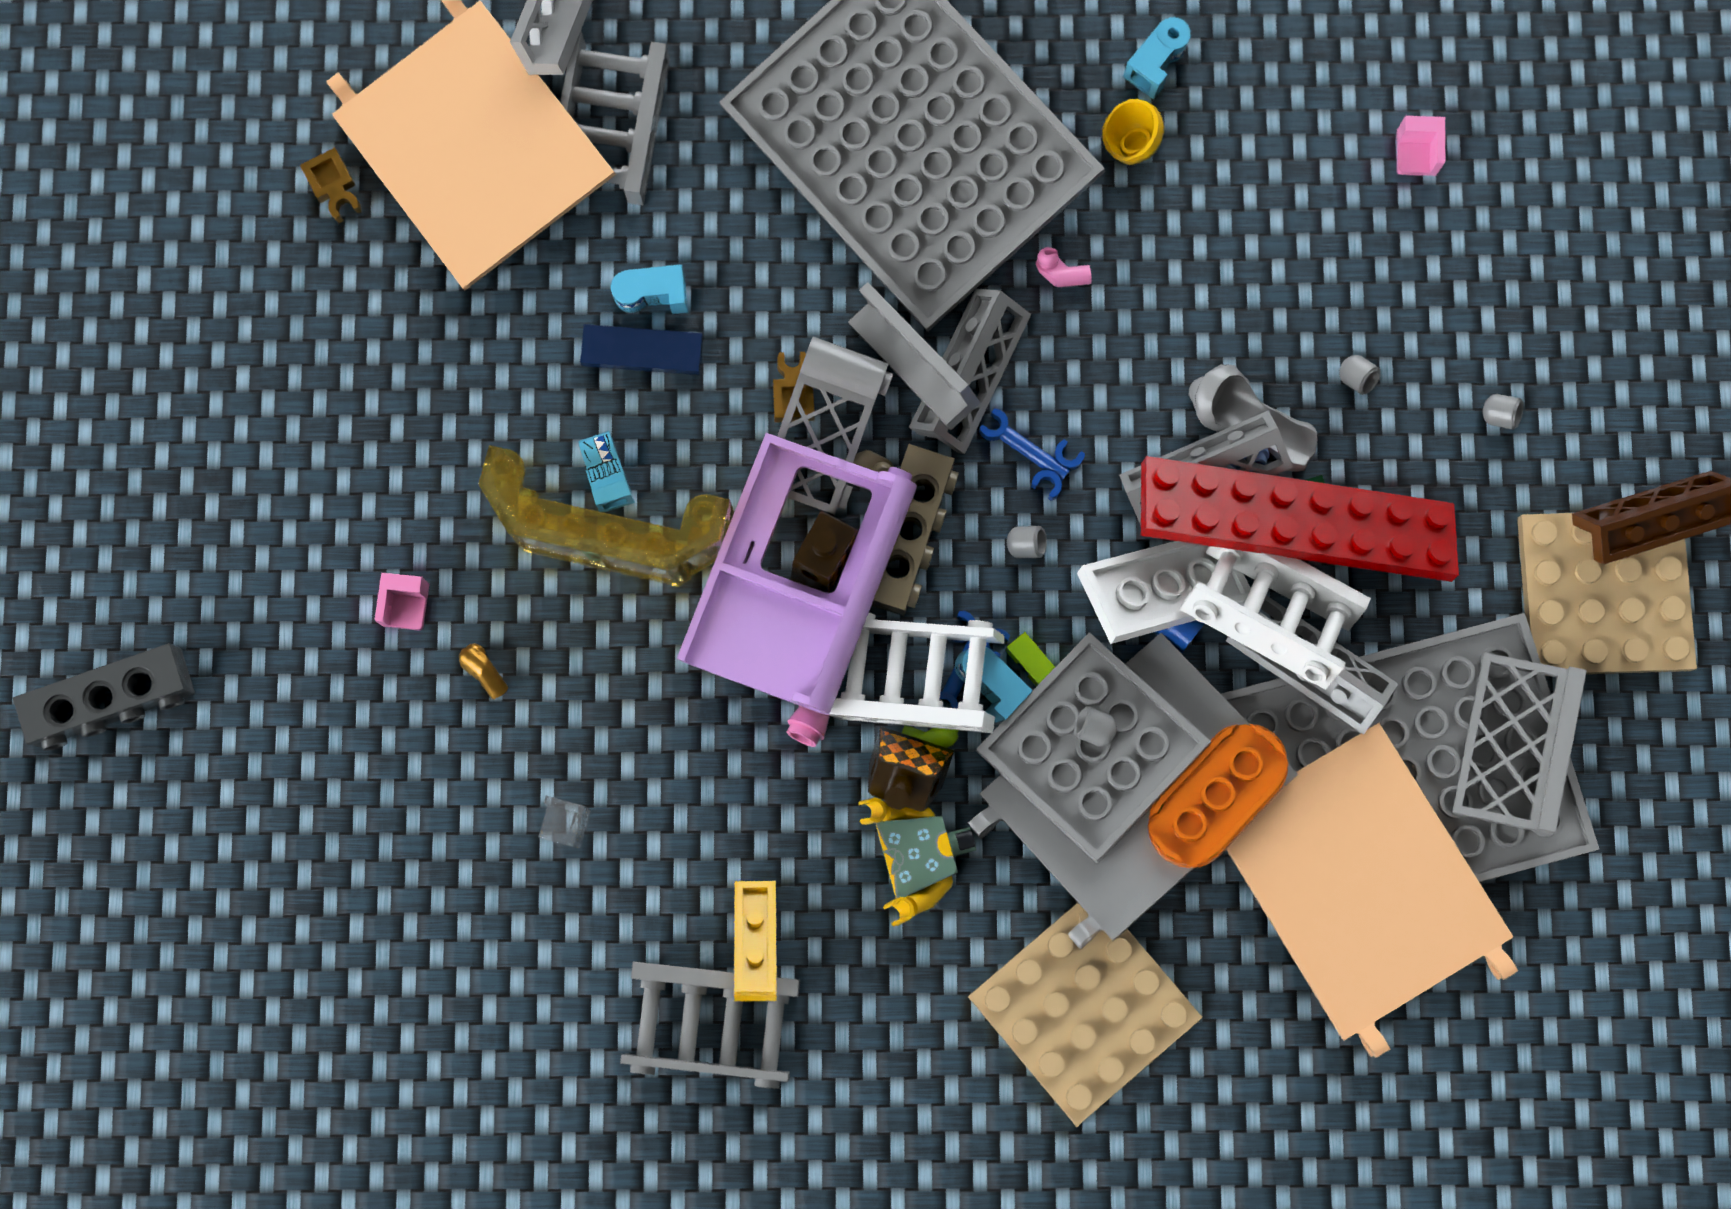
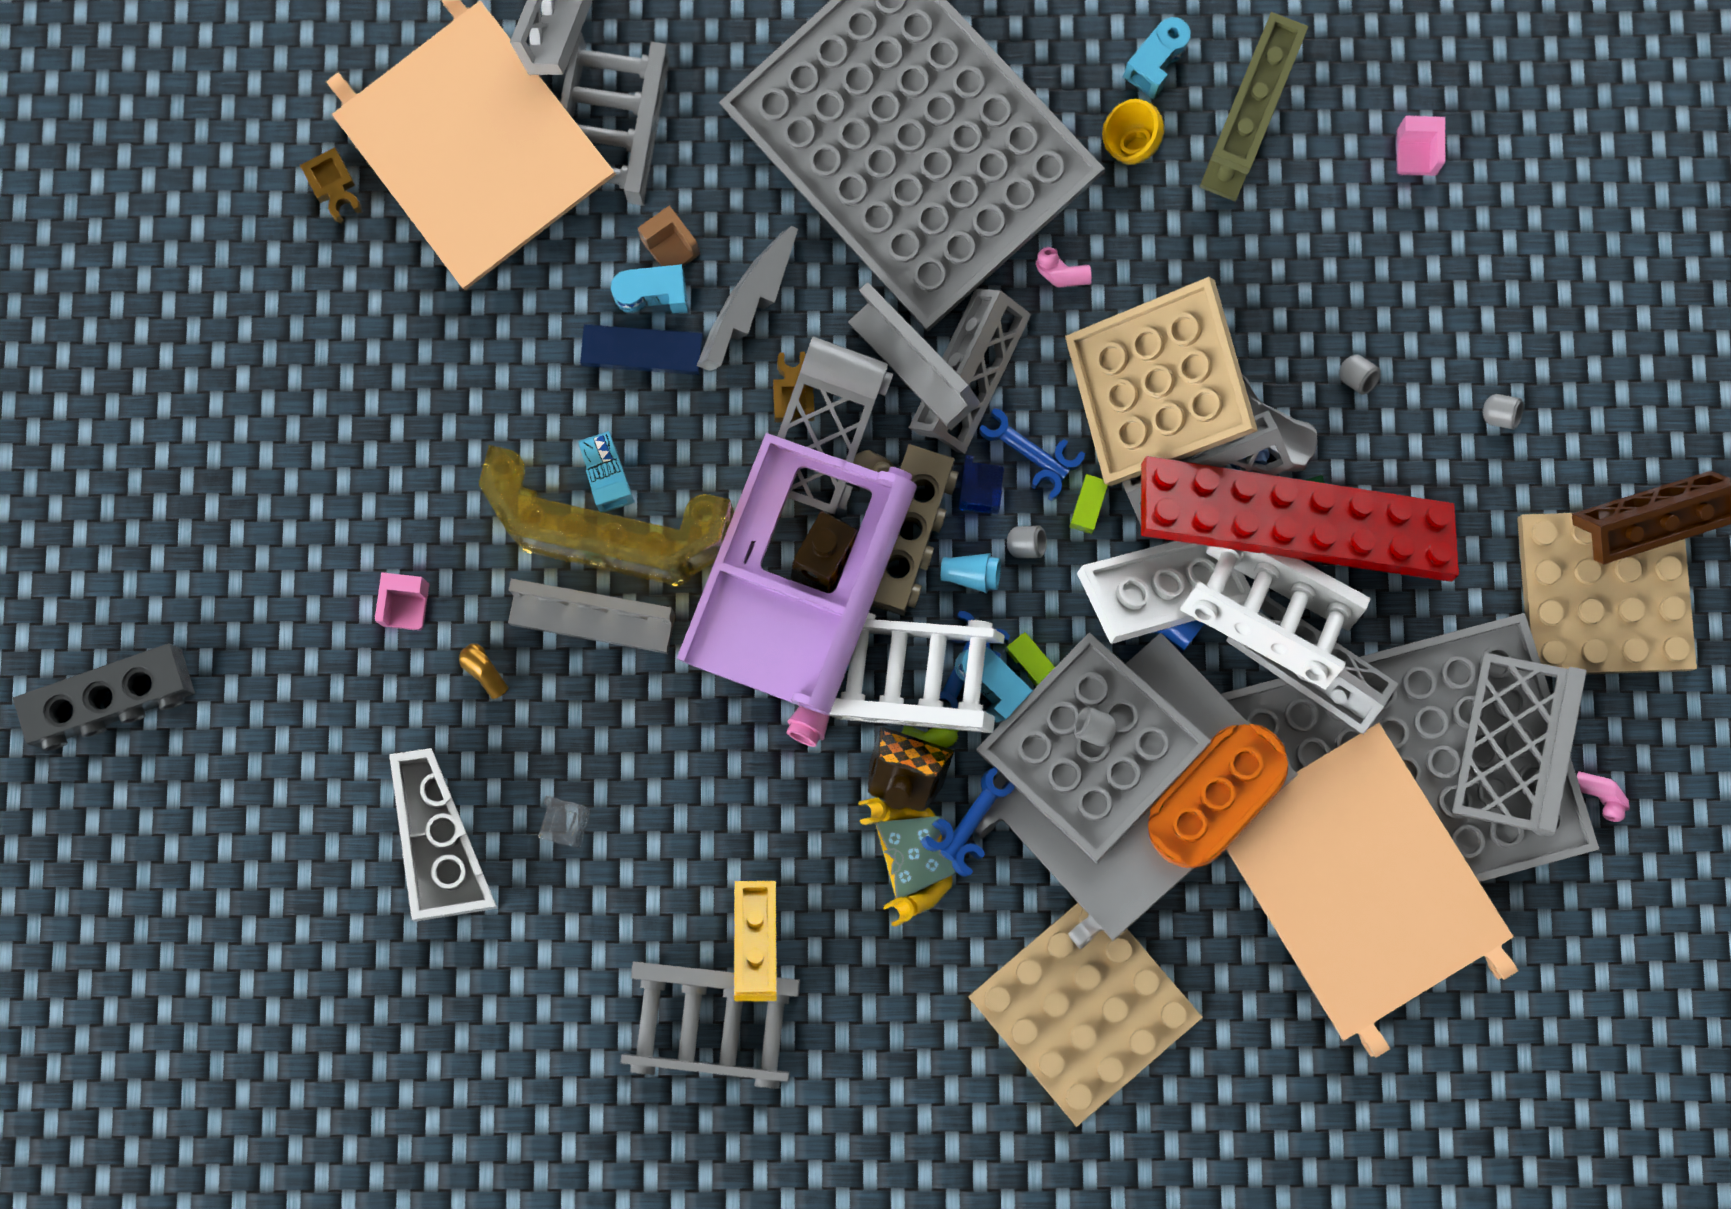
(436, 850): none -> white wedge
(591, 616): none -> light grey fence
(668, 239): none -> medium nougat panel
(755, 289): none -> light grey slope
(953, 843): none -> blue bar
(972, 571): none -> medium azure cone
(981, 487): none -> clear blue panel
(1088, 504): none -> lime piece
(1161, 381): none -> tan plate
(1253, 106): none -> olive fence
(1608, 792): none -> bright pink arm

